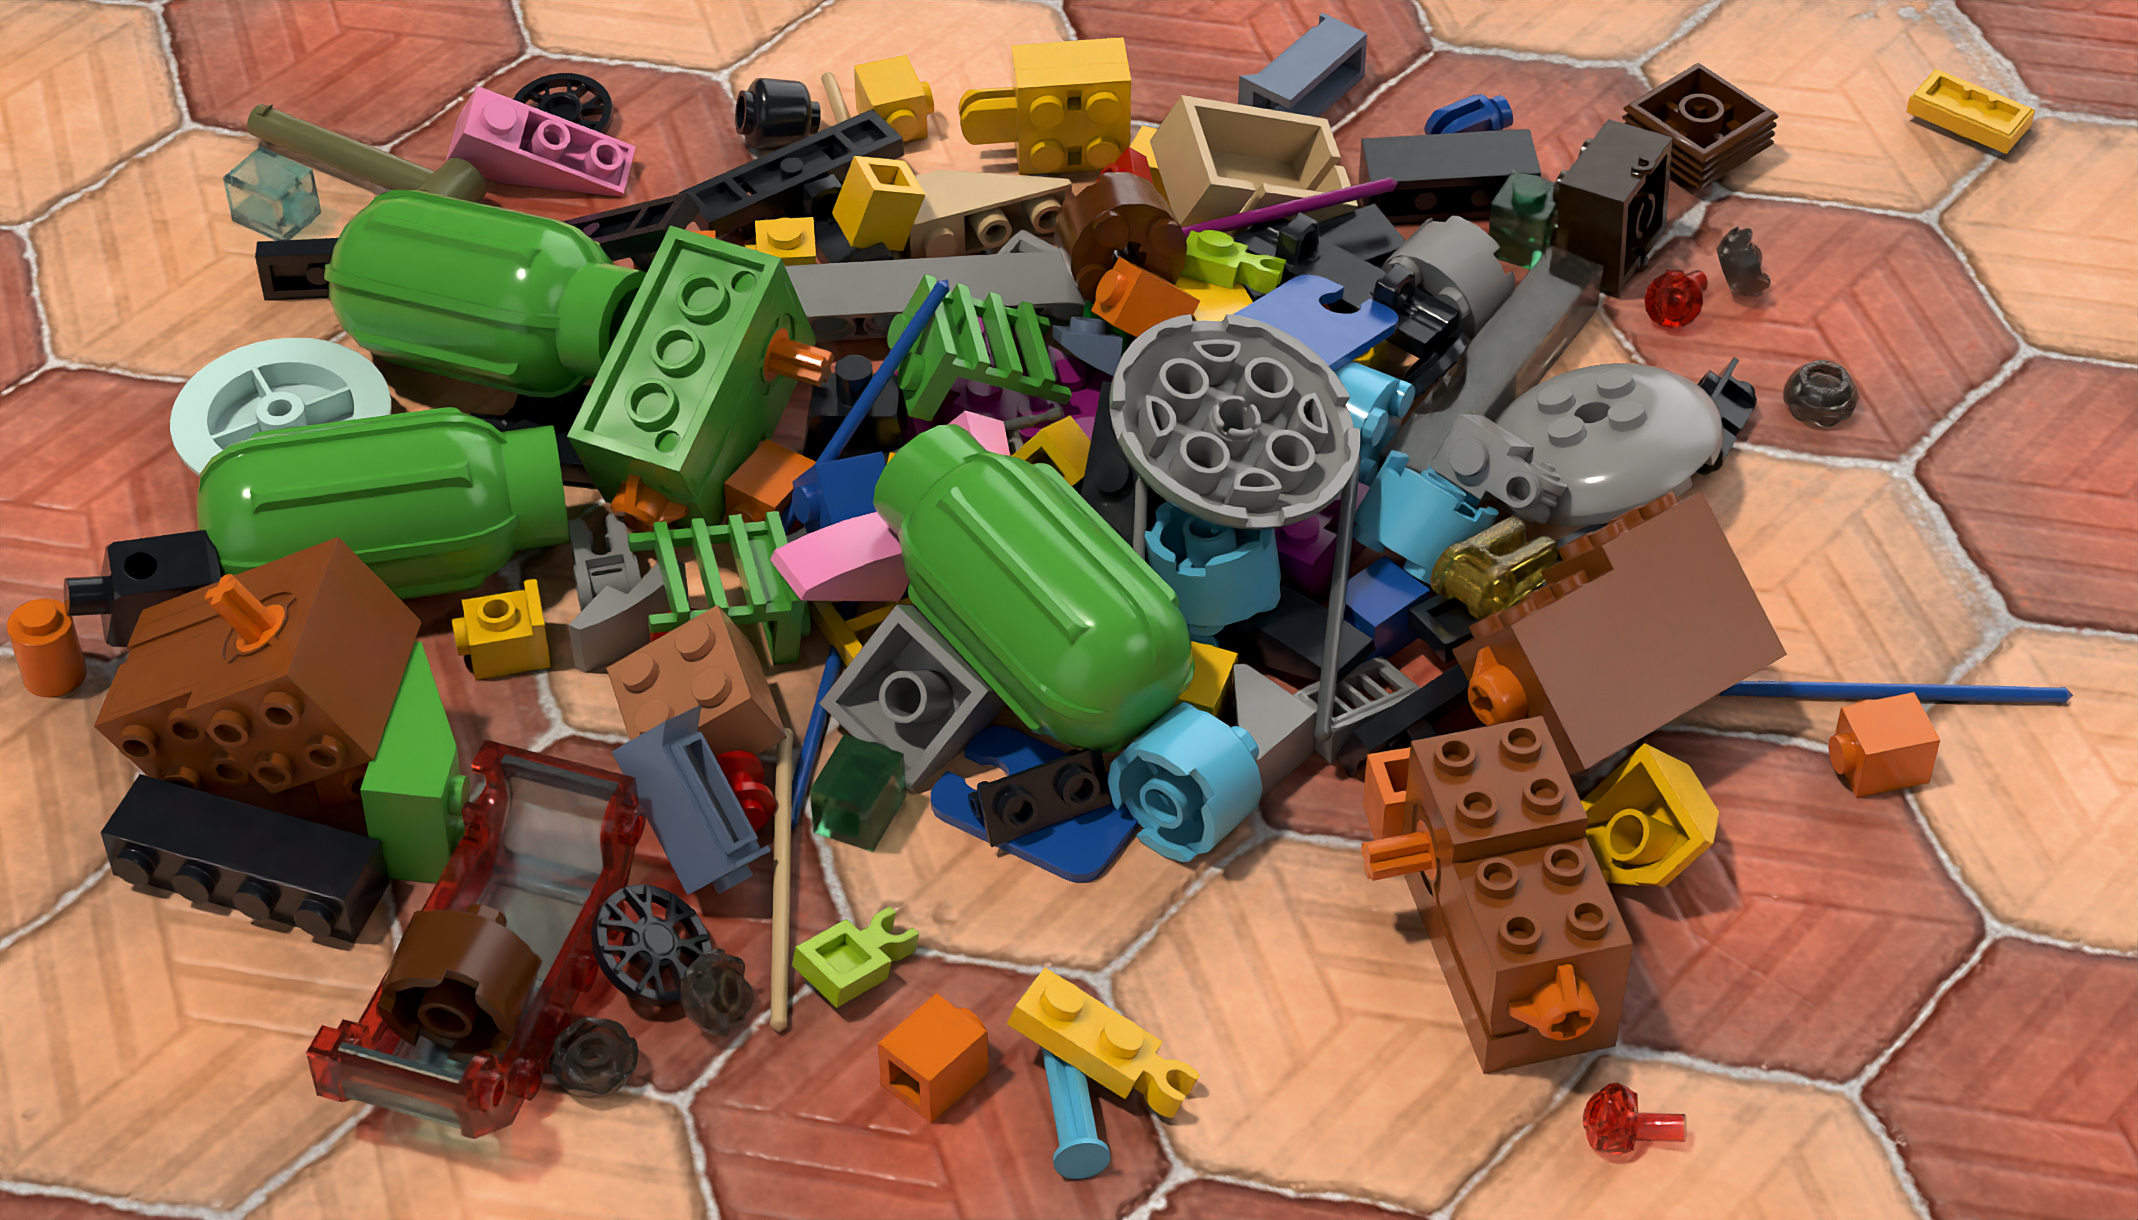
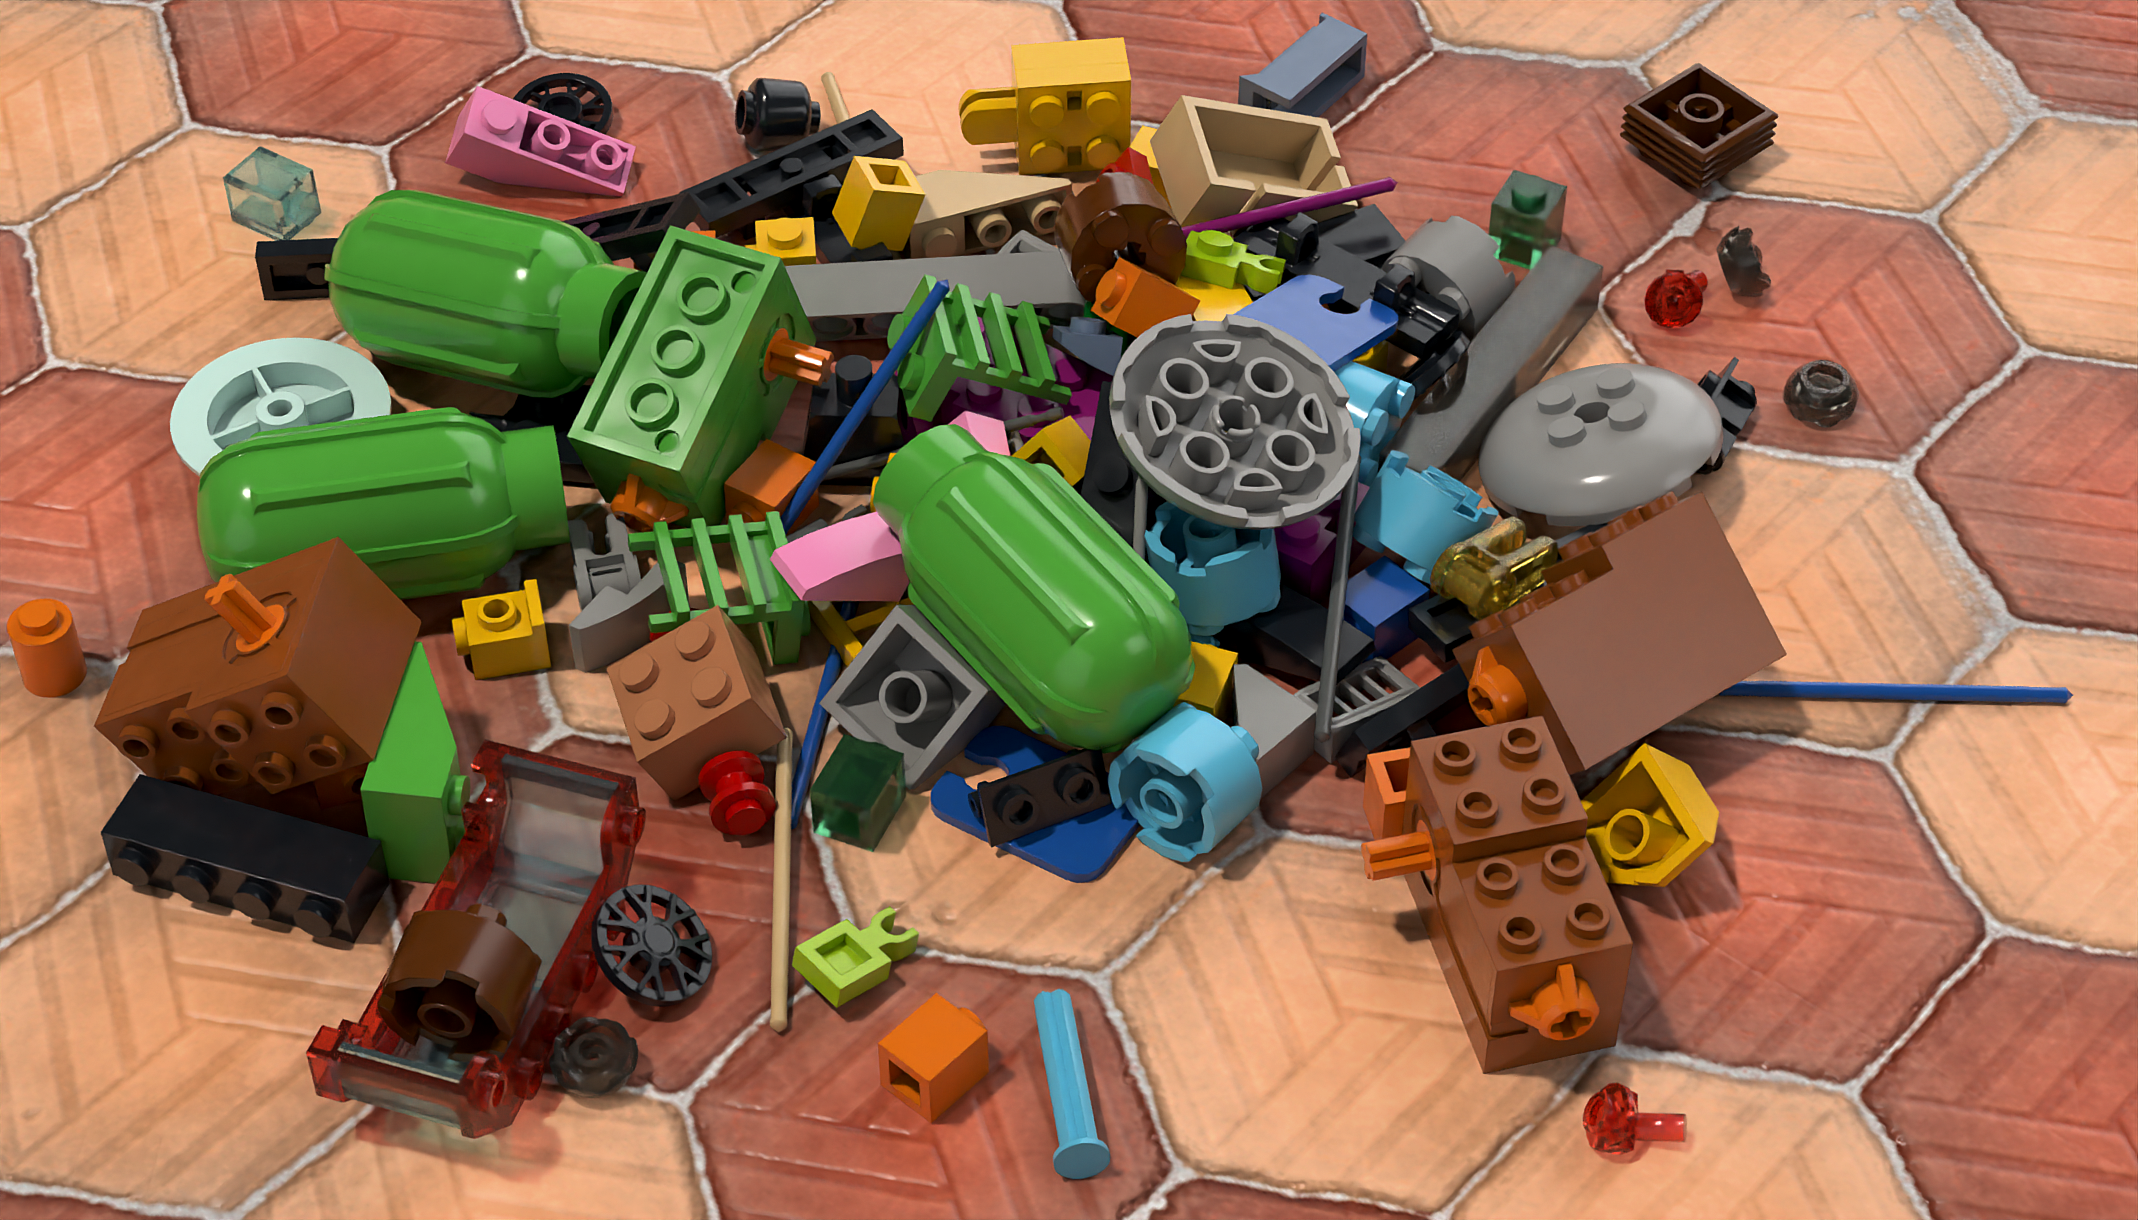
(141, 576): black torso -> none
(453, 179): olive piece -> none
(690, 804): sand blue window -> none
(716, 993): clear smoke plate -> none
(836, 490): blue brick -> none
(895, 95): yellow brick -> none
(1101, 1043): yellow plate -> none
(1444, 172): black brick -> none
(1471, 115): blue arm -> none
(1492, 467): light grey brick -> none
(1614, 200): dark brown brick -> none
(1884, 745): orange brick -> none
(1970, 111): yellow plate -> none

